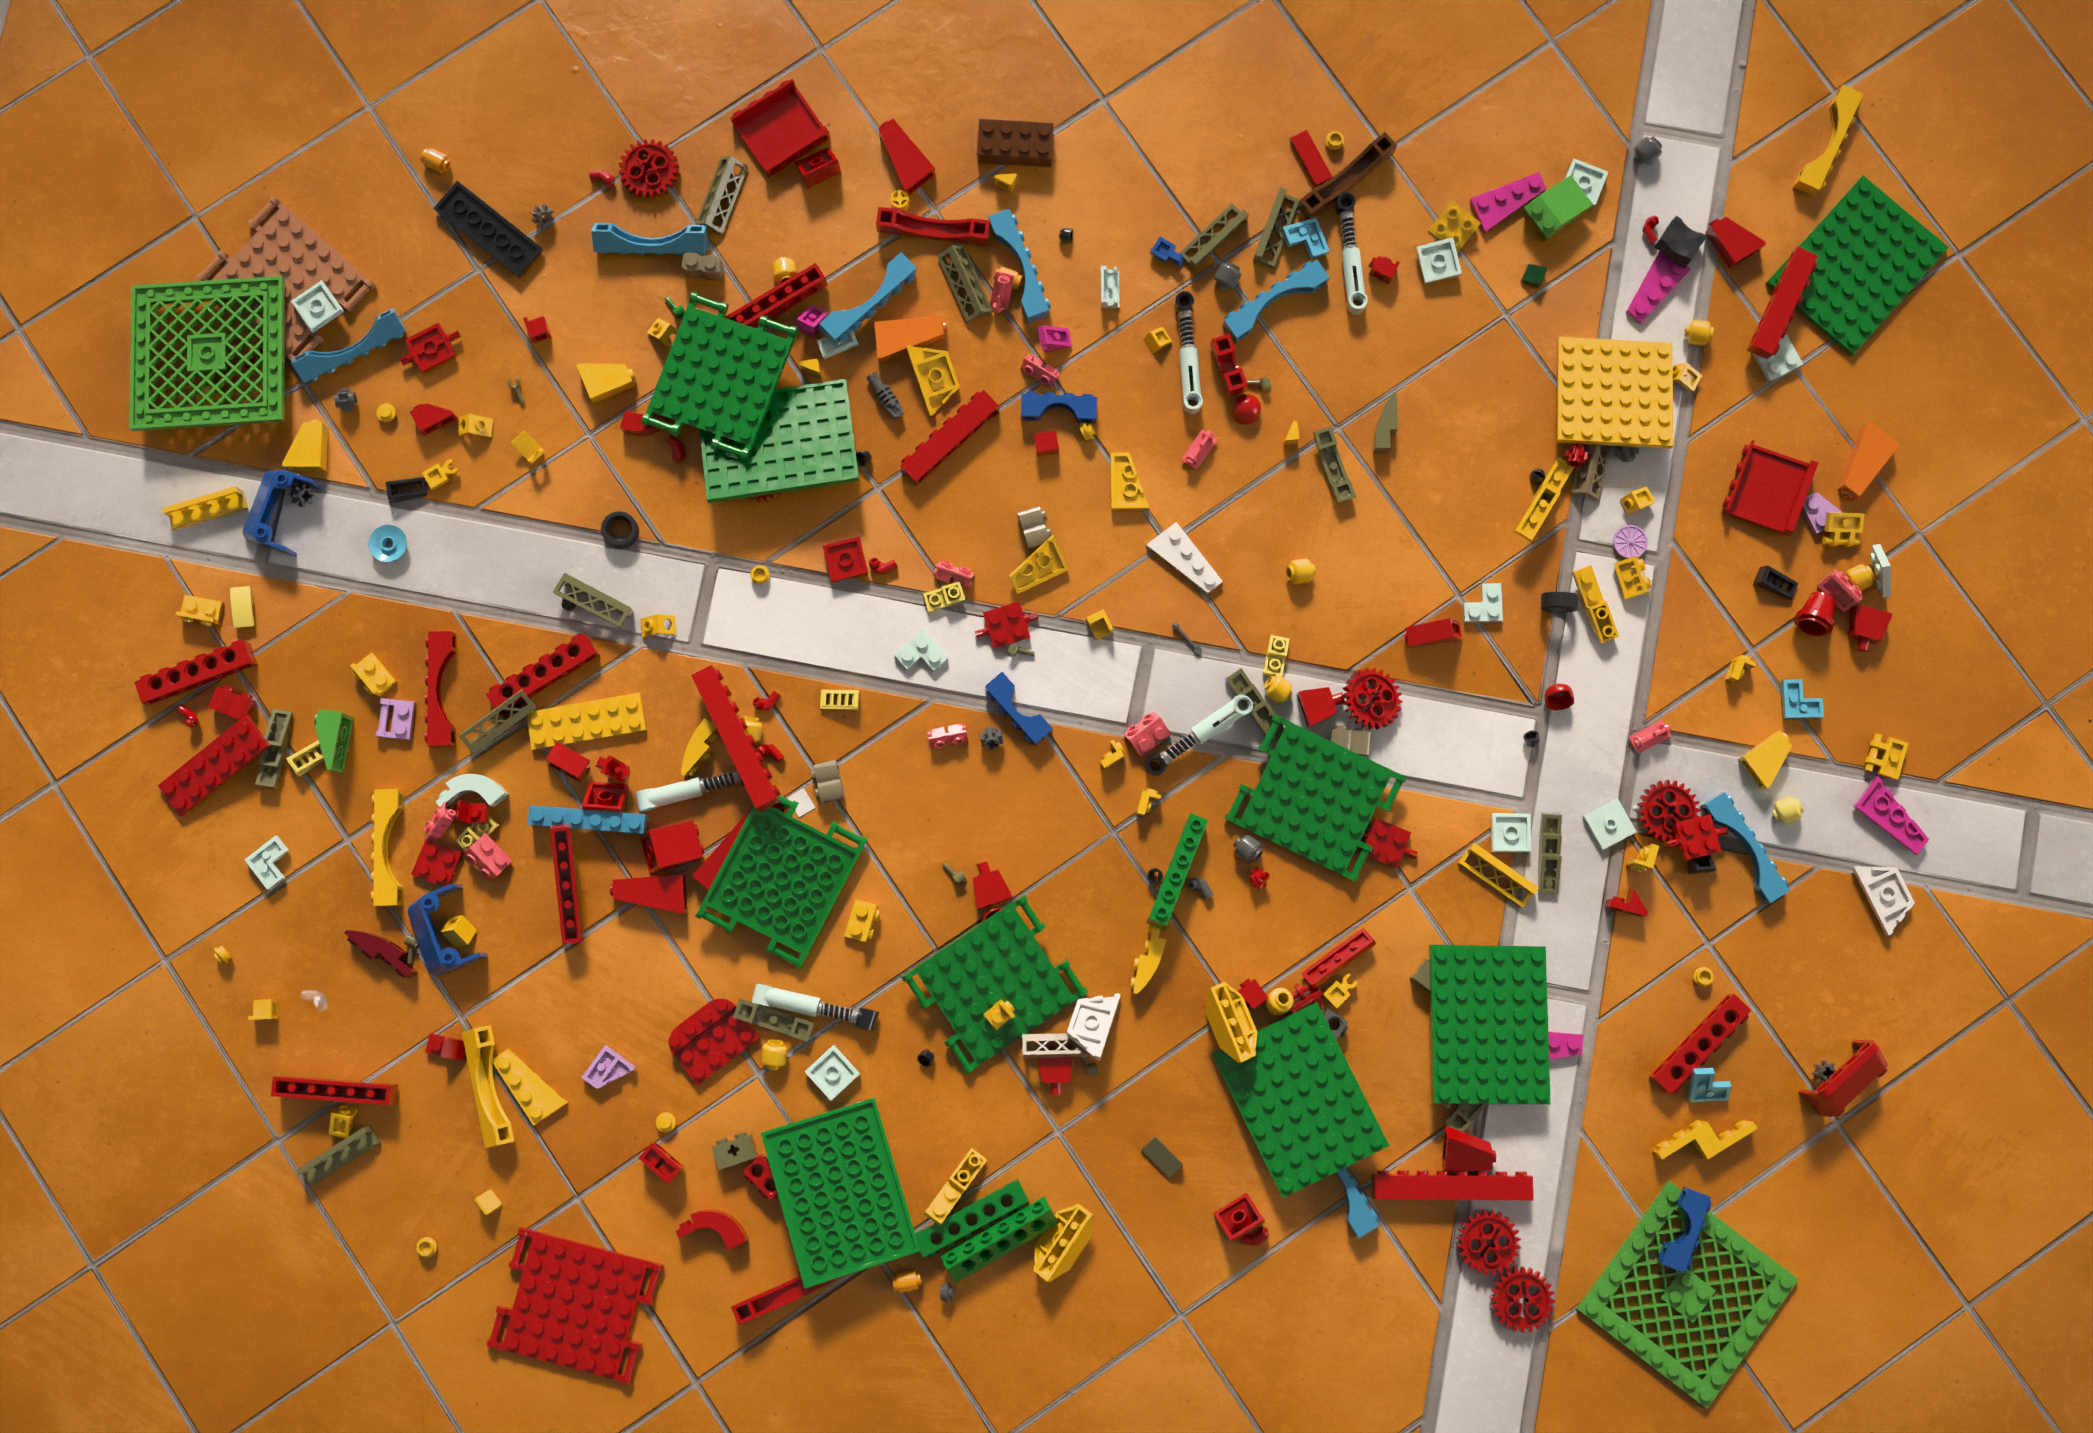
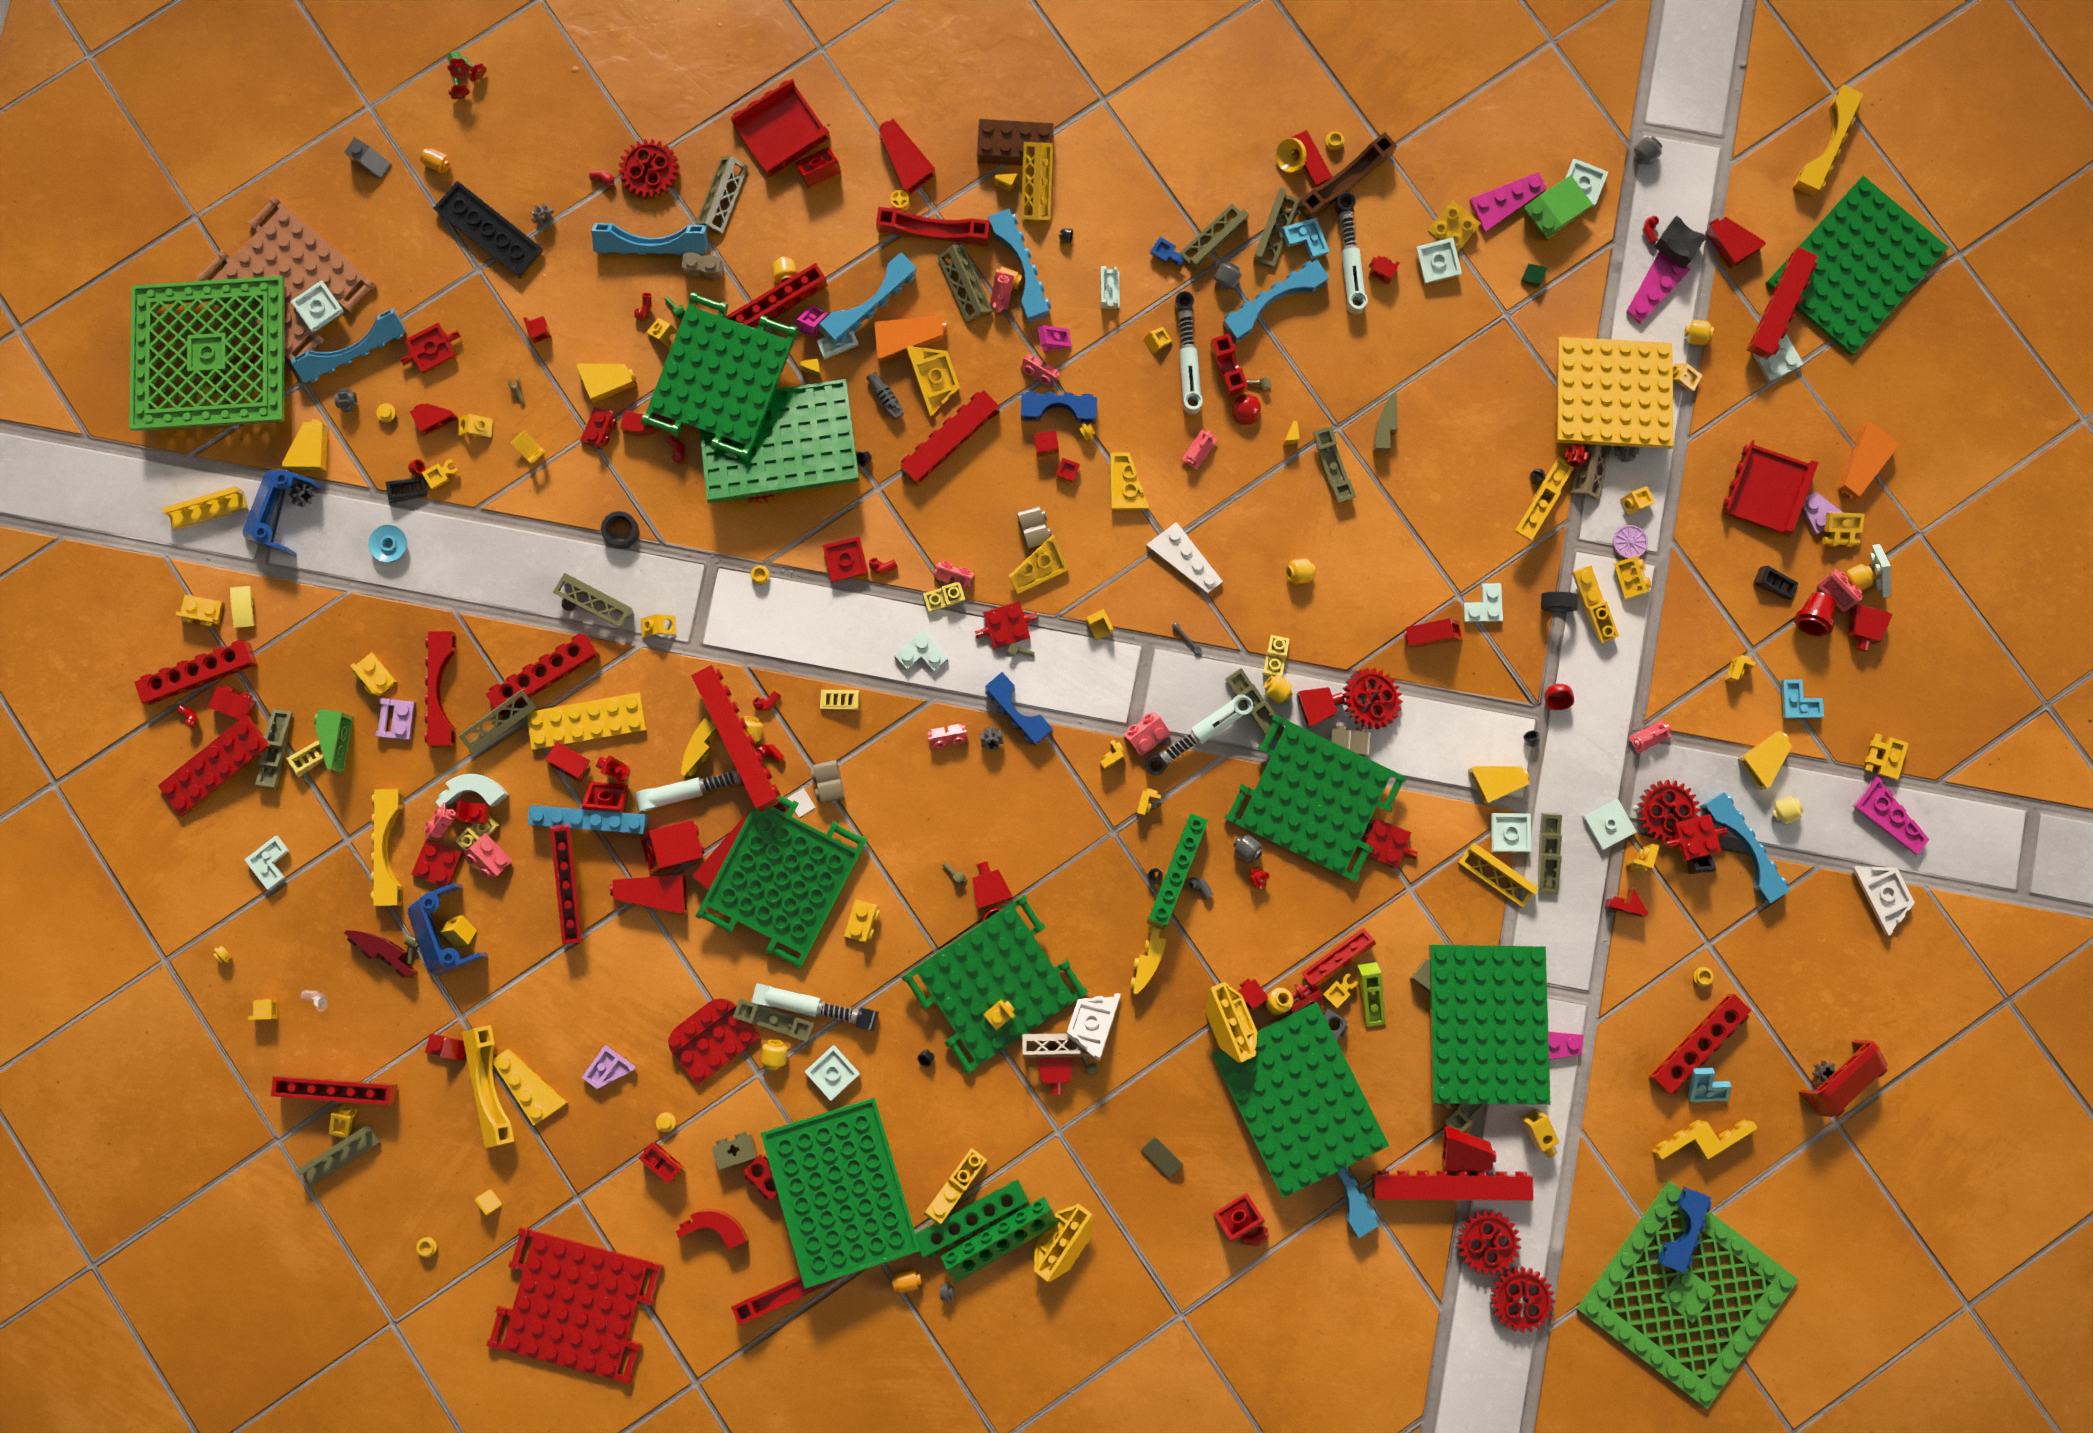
(367, 158): none -> dark grey slope
(416, 467): none -> red hinge
(459, 66): none -> red plant
(598, 428): none -> red bracket
(646, 307): none -> red arm
(1040, 181): none -> yellow fence
(1067, 470): none -> red plate
(1285, 156): none -> yellow piece
(1372, 994): none -> lime slope
(1498, 781): none -> yellow slope
(1540, 1132): none -> yellow torso

